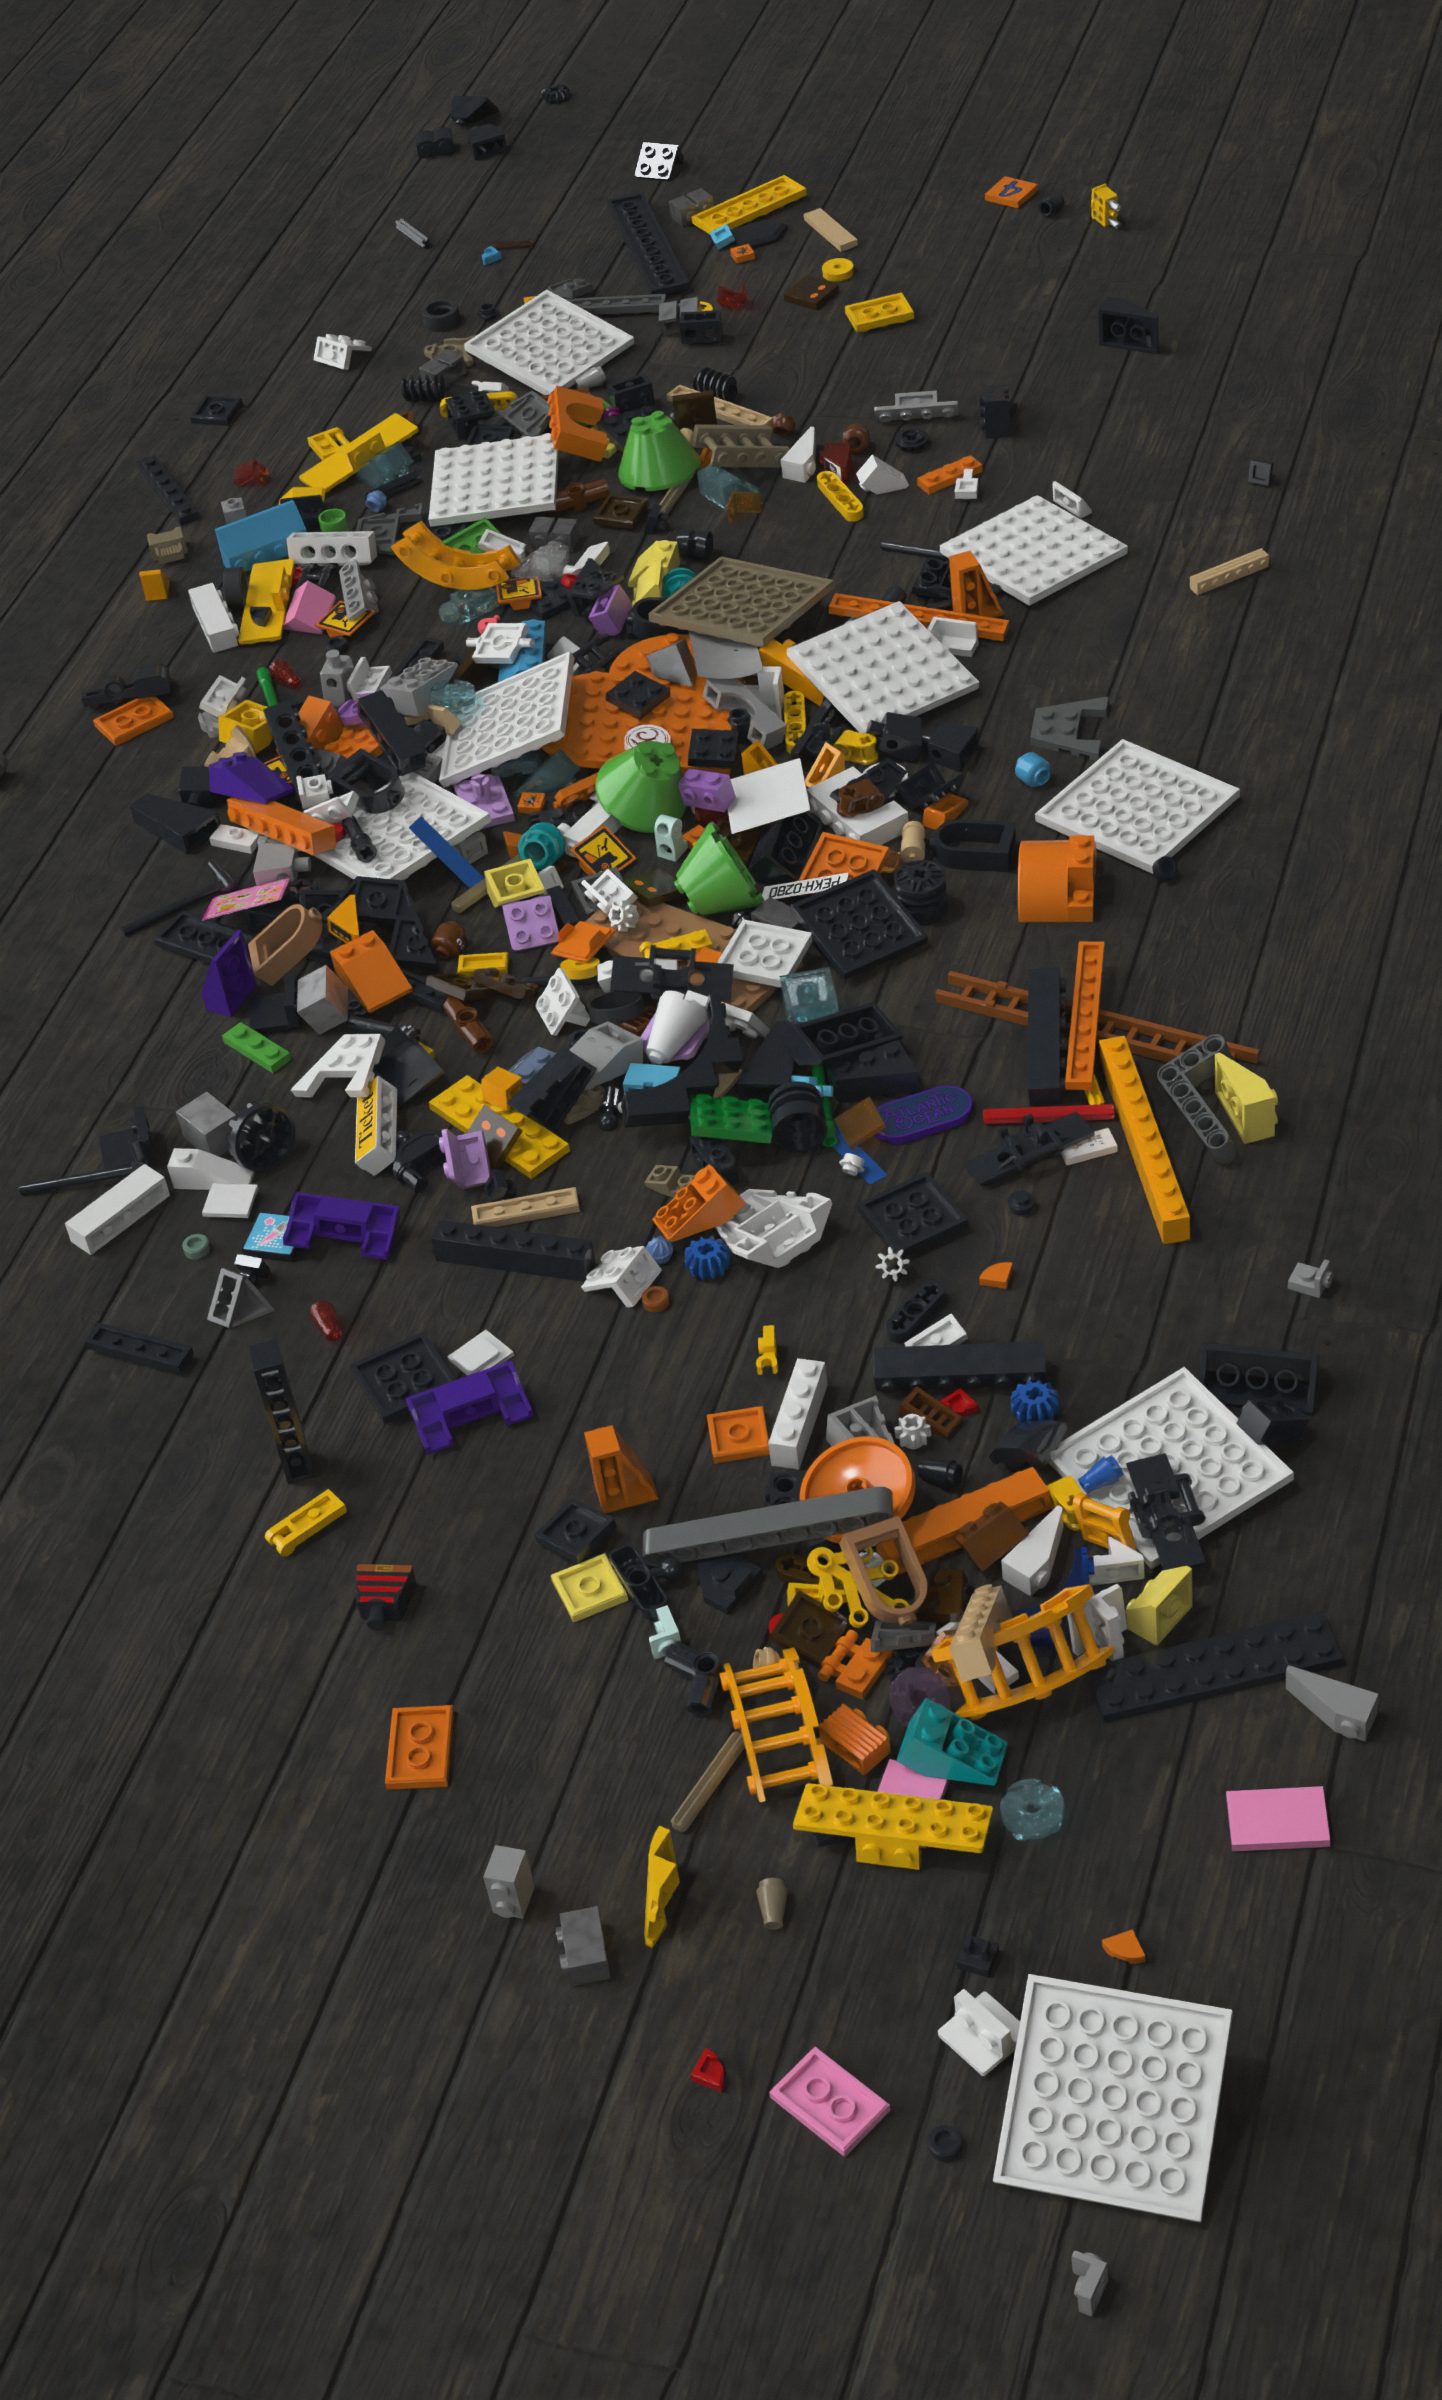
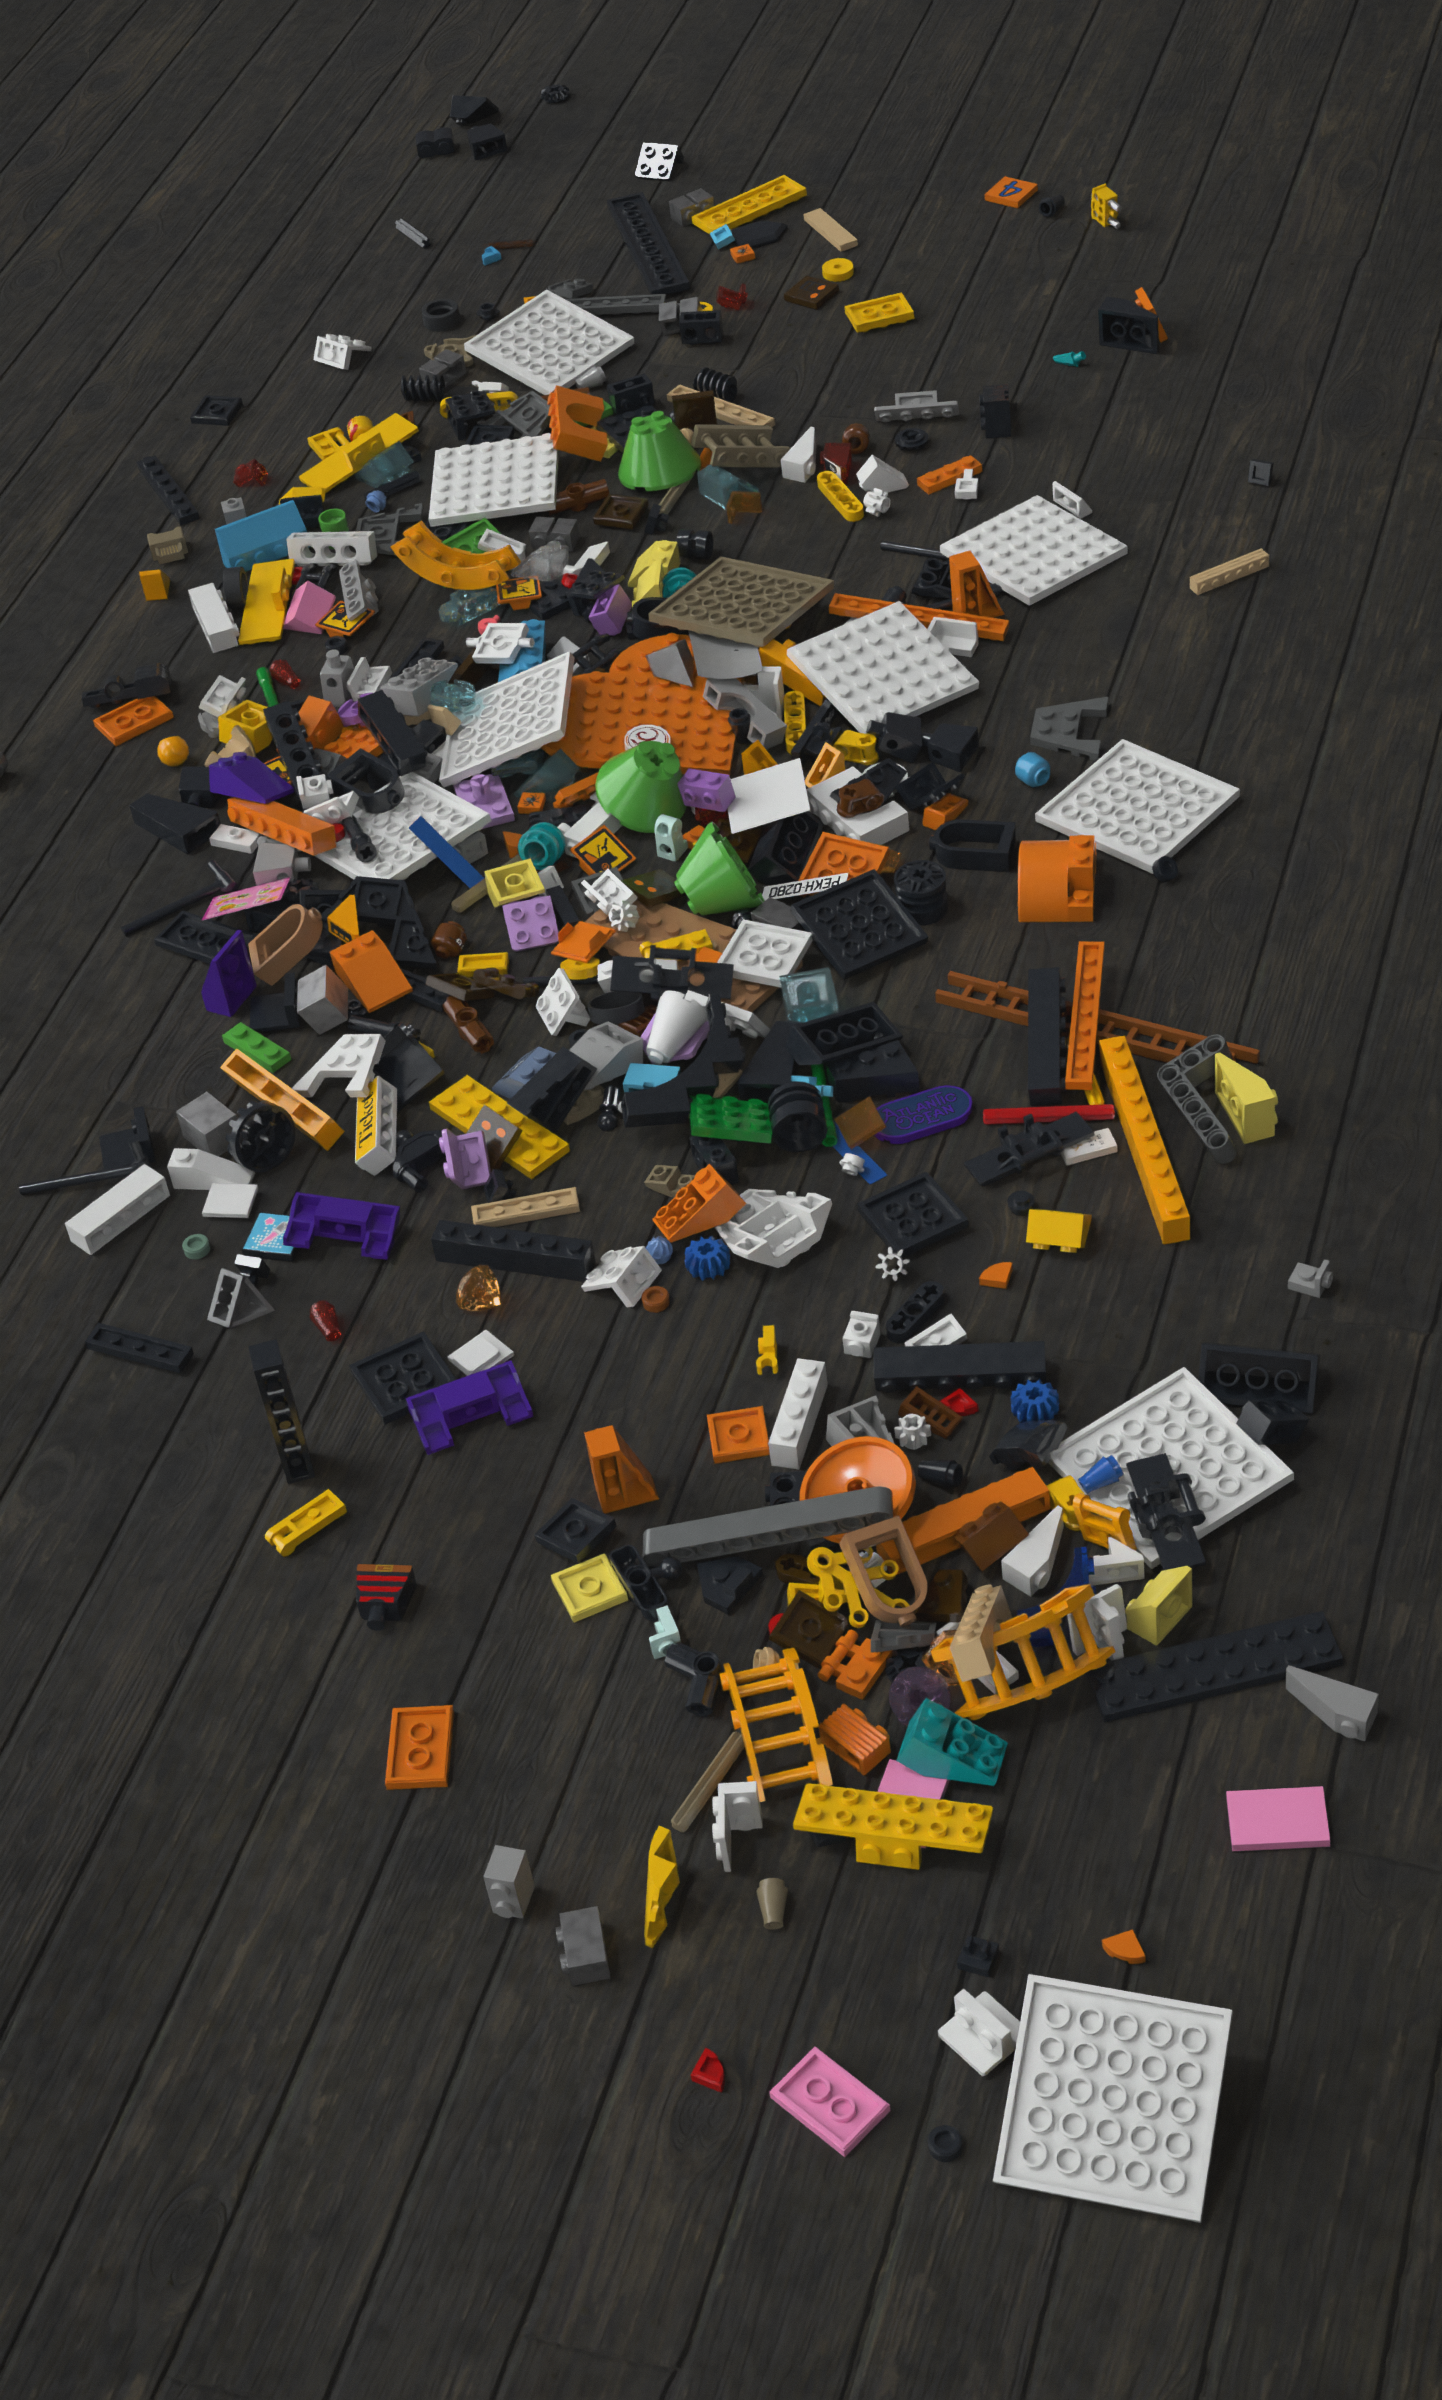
(173, 751): none -> light orange piece
(260, 615): black tile -> none
(267, 1087): none -> light orange brick
(358, 426): none -> yellow head
(478, 1290): none -> clear orange piece
(500, 1087): light orange brick -> none
(610, 412): magenta plate -> none
(637, 694): black plate -> none
(713, 748): black plate -> none
(735, 1809): none -> white bracket
(782, 424): reddish brown plate -> none
(861, 1334): none -> white brick
(876, 502): none -> white gear
(912, 842): tan piece -> none
(1032, 1825): clear light blue plate -> none
(1057, 1229): none -> yellow slope
(1070, 358): none -> teal bar
(1092, 2280): light grey bracket -> none
(1144, 302): none -> orange plate

